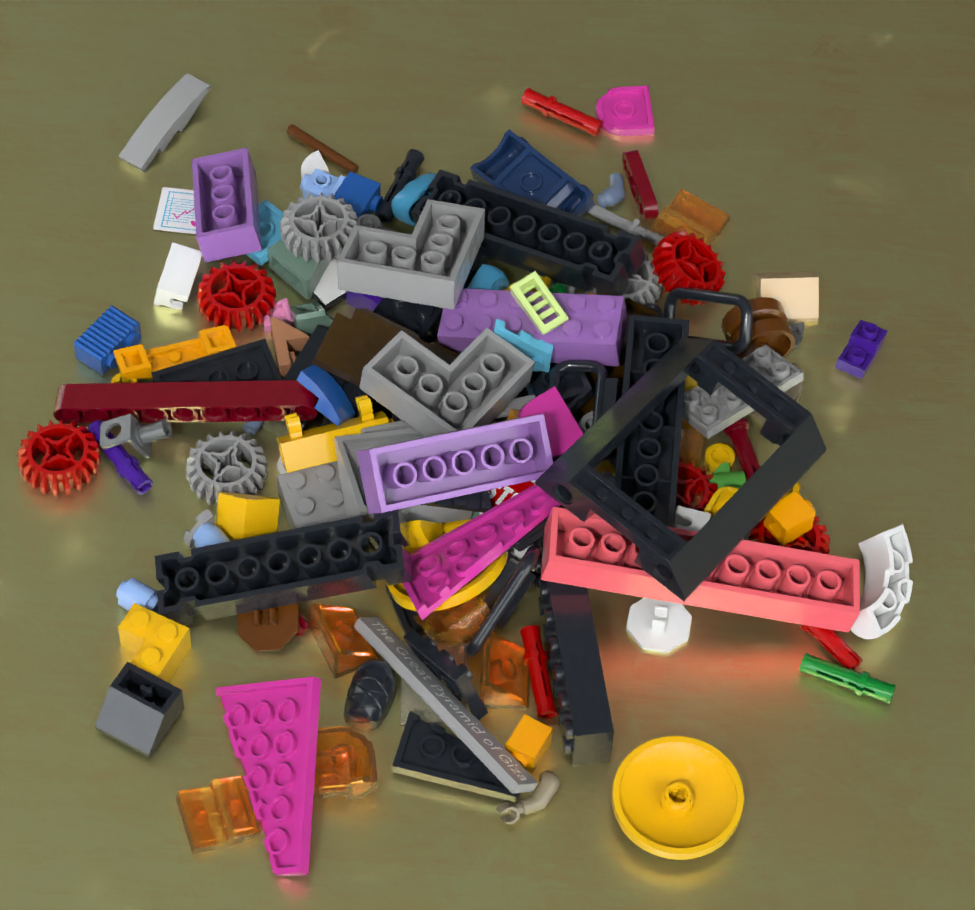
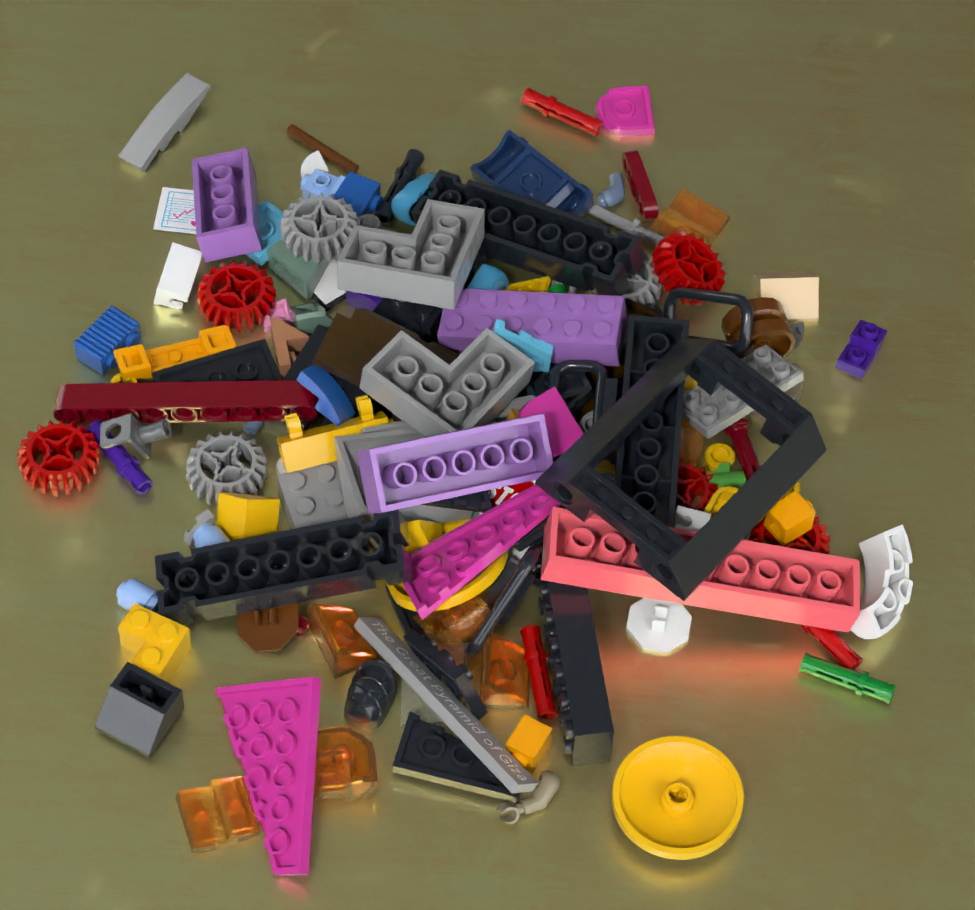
(527, 284): yellowish green slope -> none

